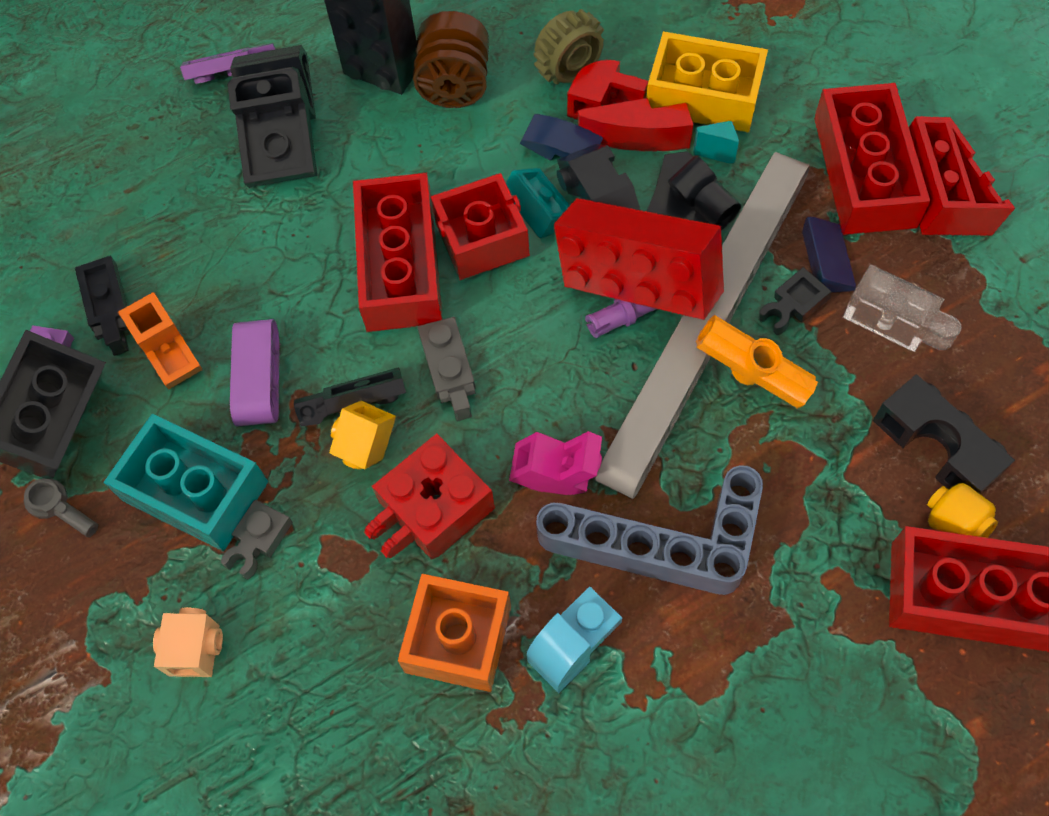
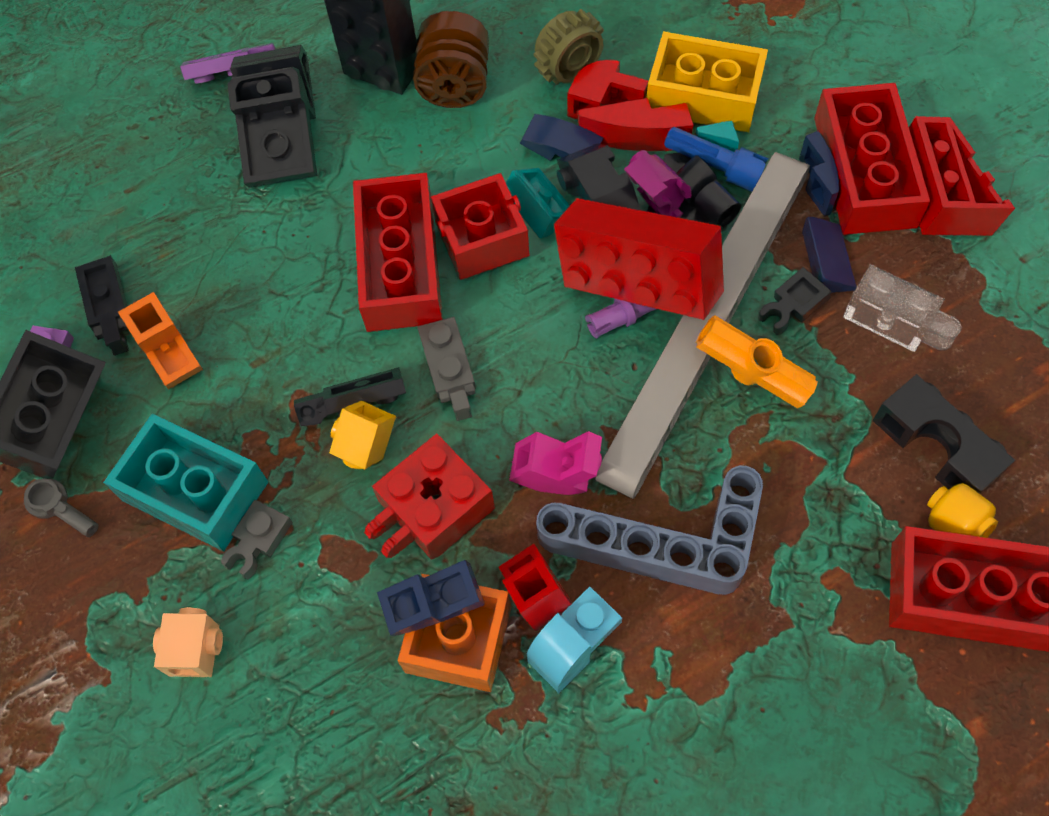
(254, 373): medium lavender beam -> none
(431, 599): none -> dark blue slope
(534, 587): none -> red brick
(658, 183): none -> magenta cylinder
(740, 167): none -> blue piece
(823, 178): none -> dark blue slope

